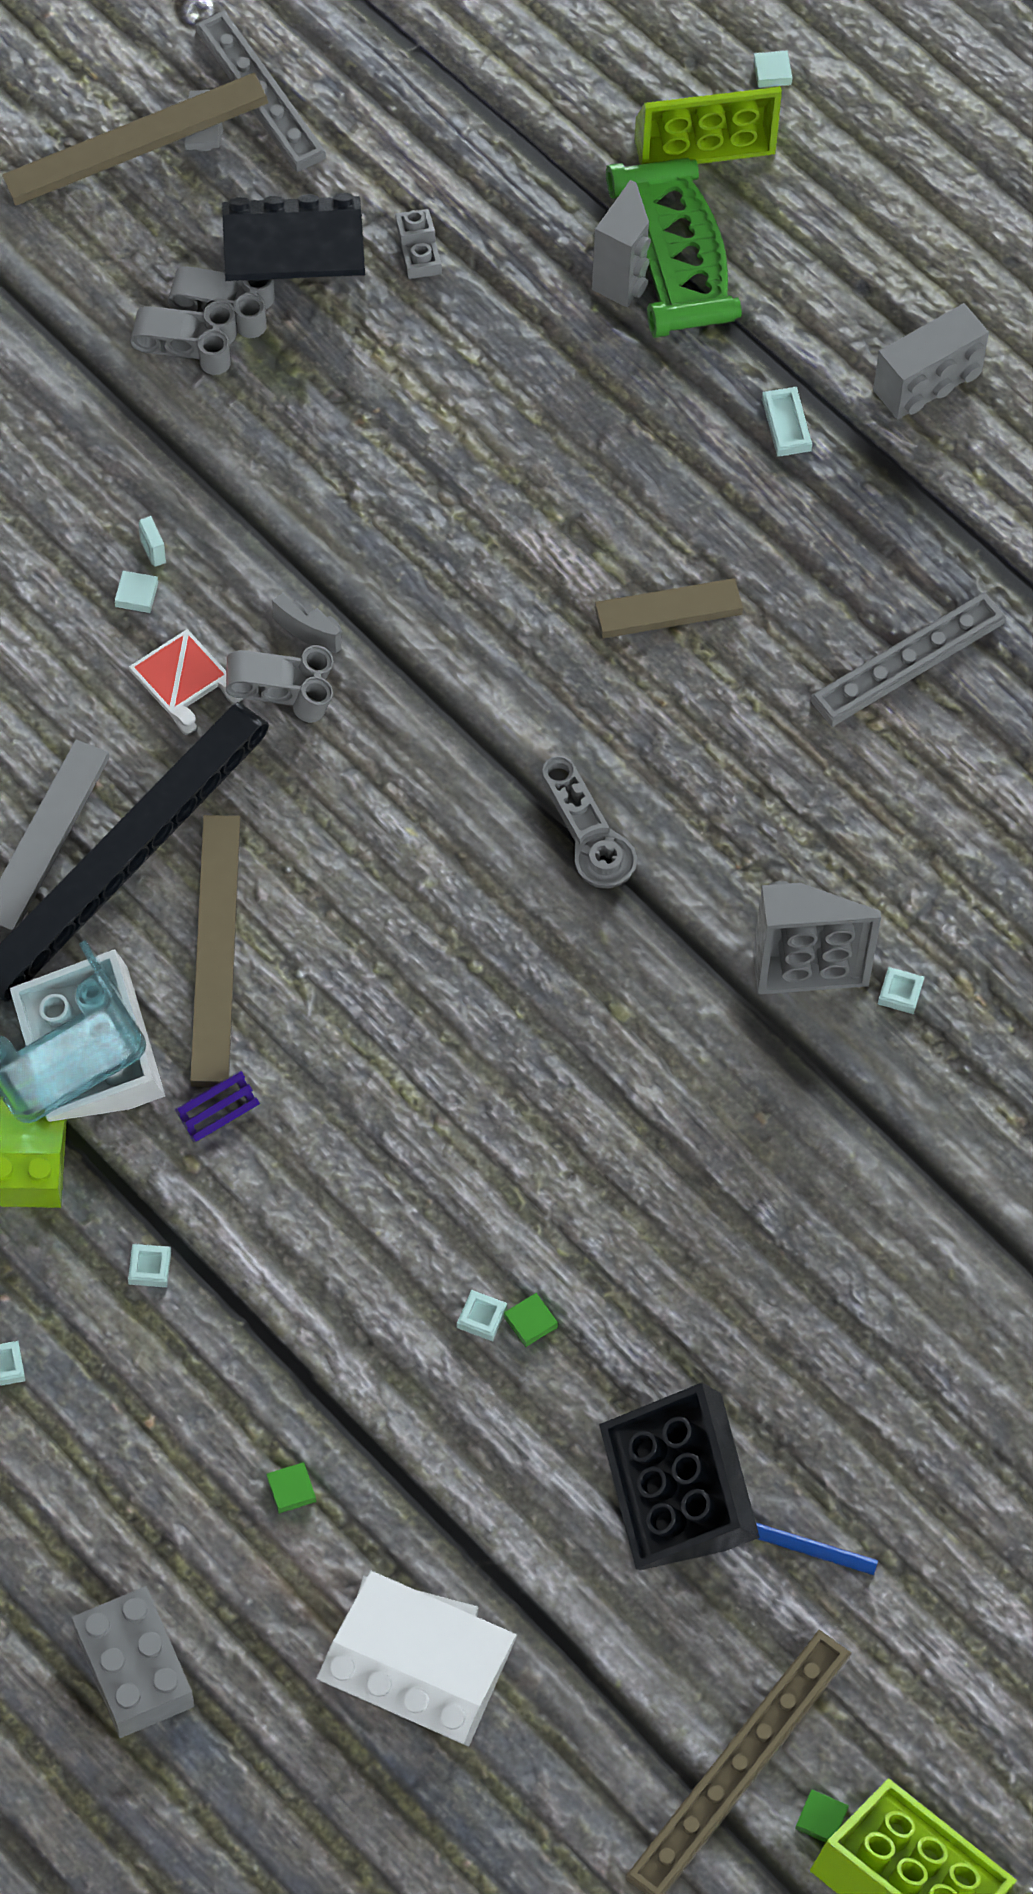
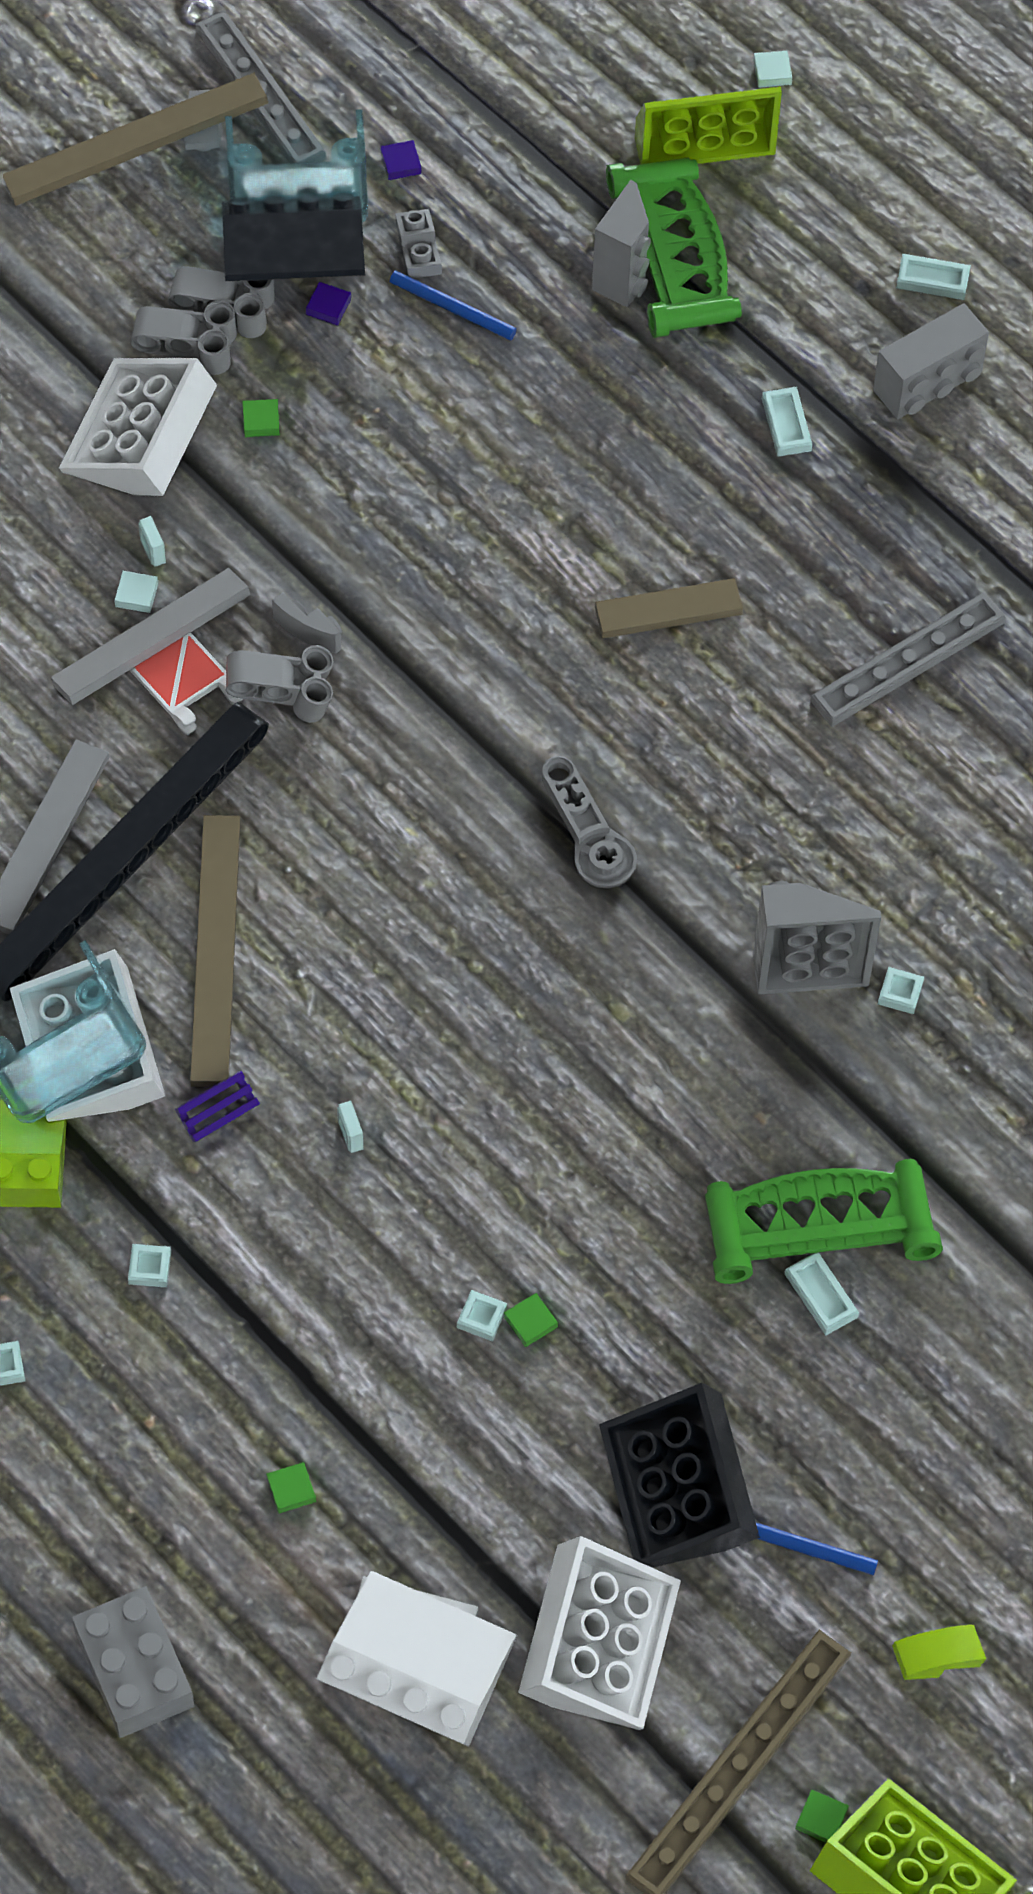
(140, 424): none -> white slope
(150, 636): none -> light grey tile
(261, 418): none -> bright green tile
(324, 179): none -> clear light blue windscreen
(328, 303): none -> dark purple tile
(350, 1127): none -> light aqua tile
(400, 160): none -> dark purple tile
(453, 305): none -> blue bar
(599, 1634): none -> white slope
(741, 1240): none -> bright green piece
(821, 1293): none -> light aqua tile
(933, 276): none -> light aqua tile
(933, 1651): none -> lime slope

